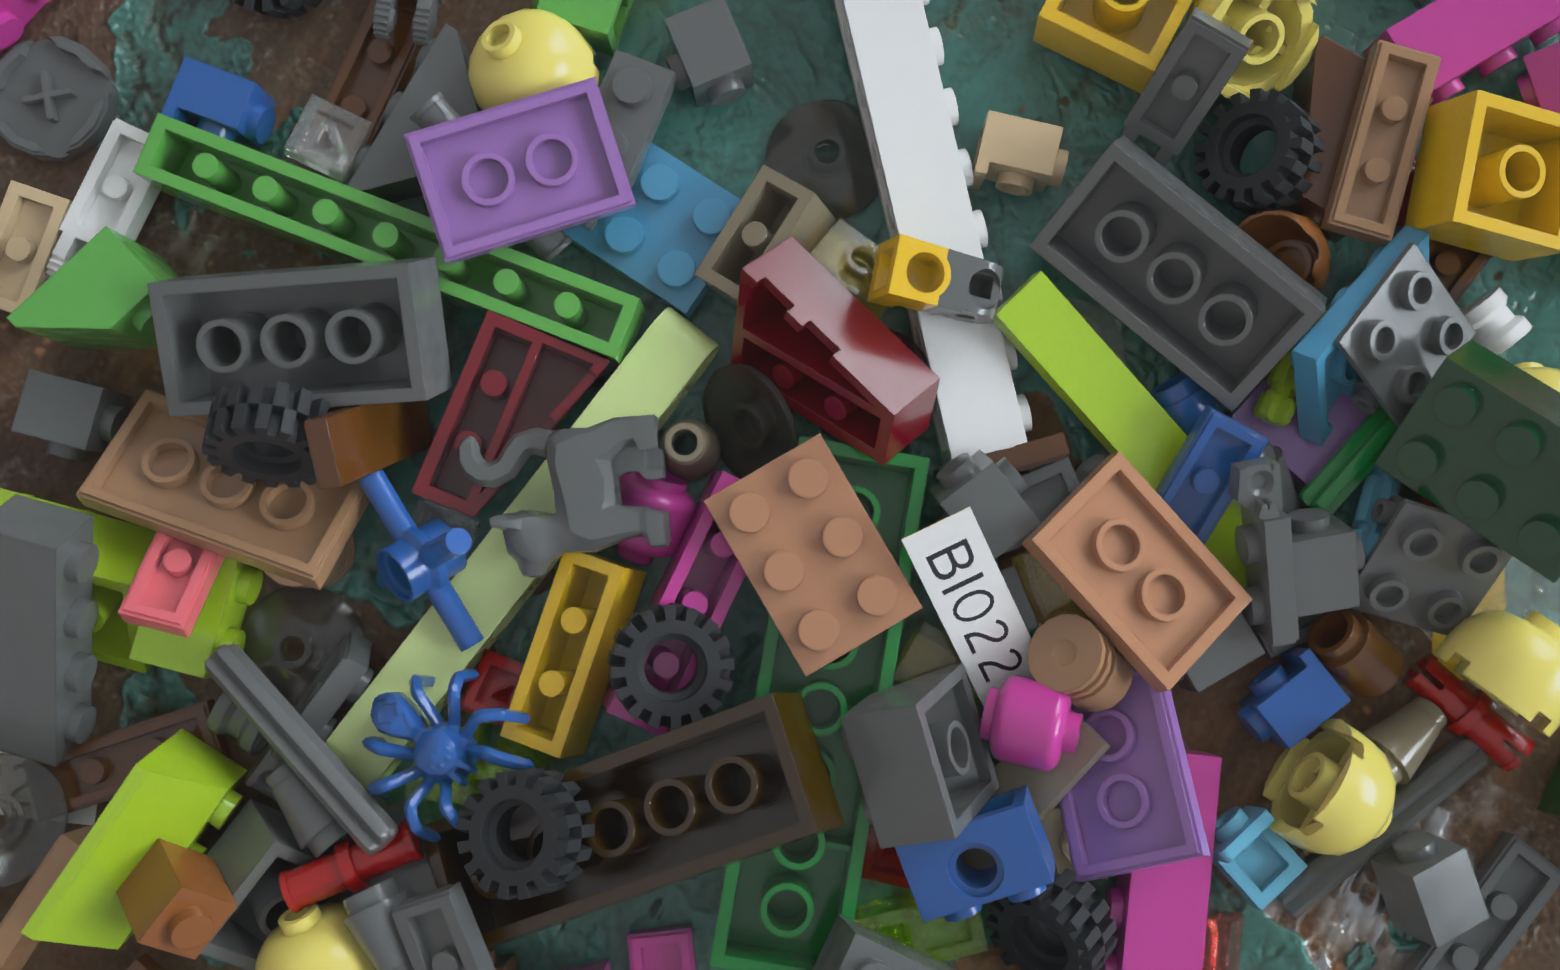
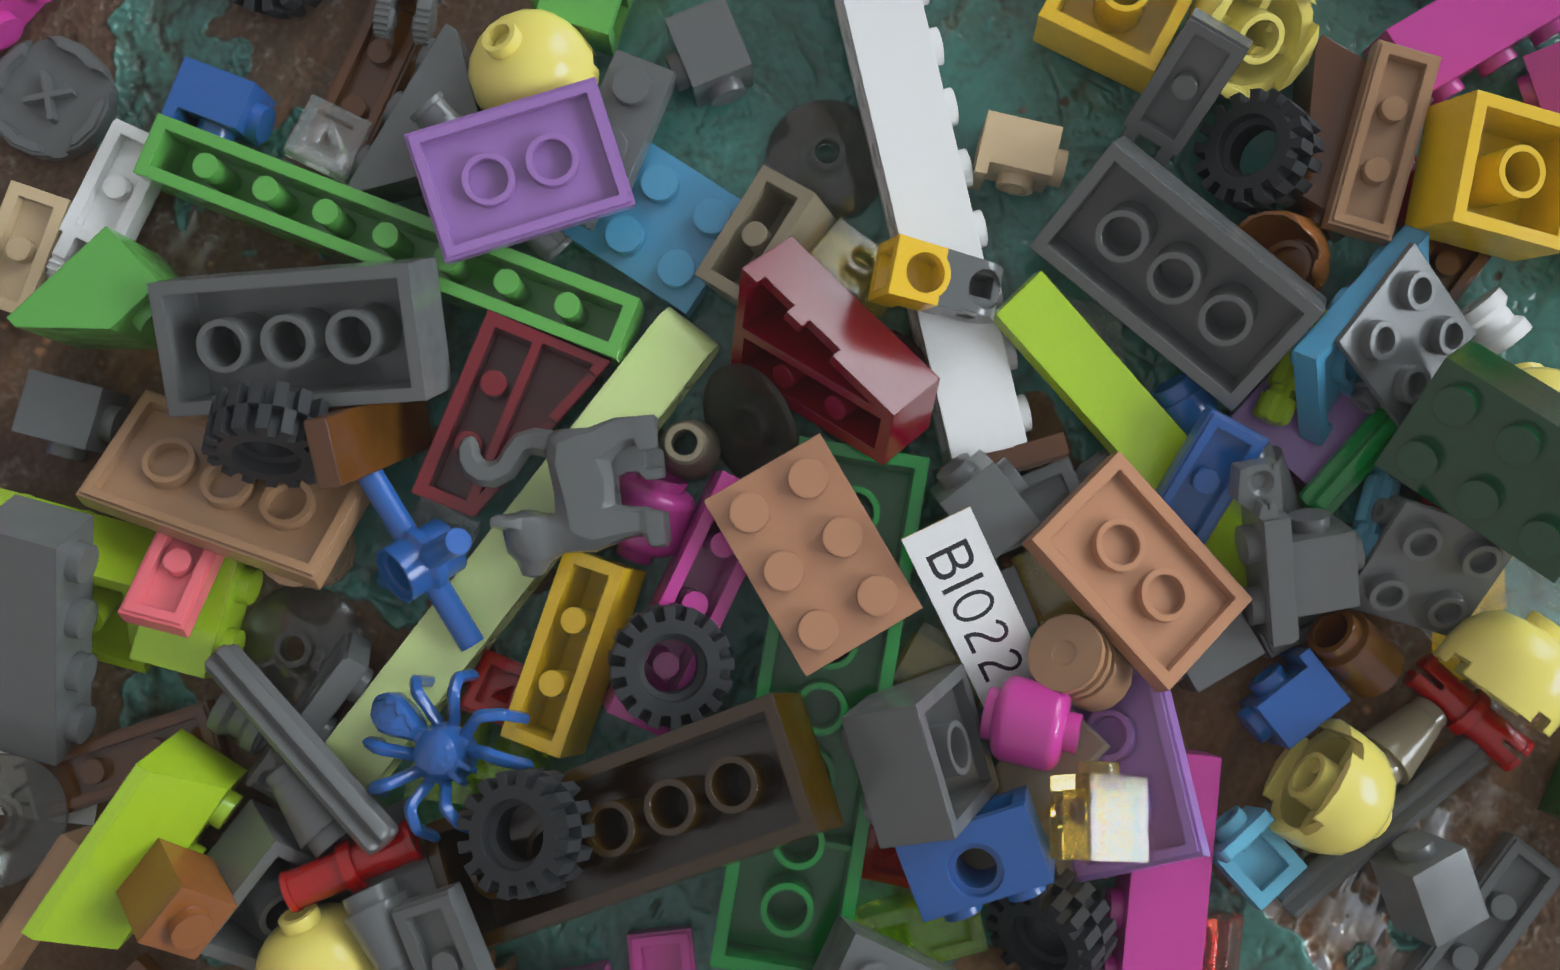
(1099, 815): none -> clear yellow brick

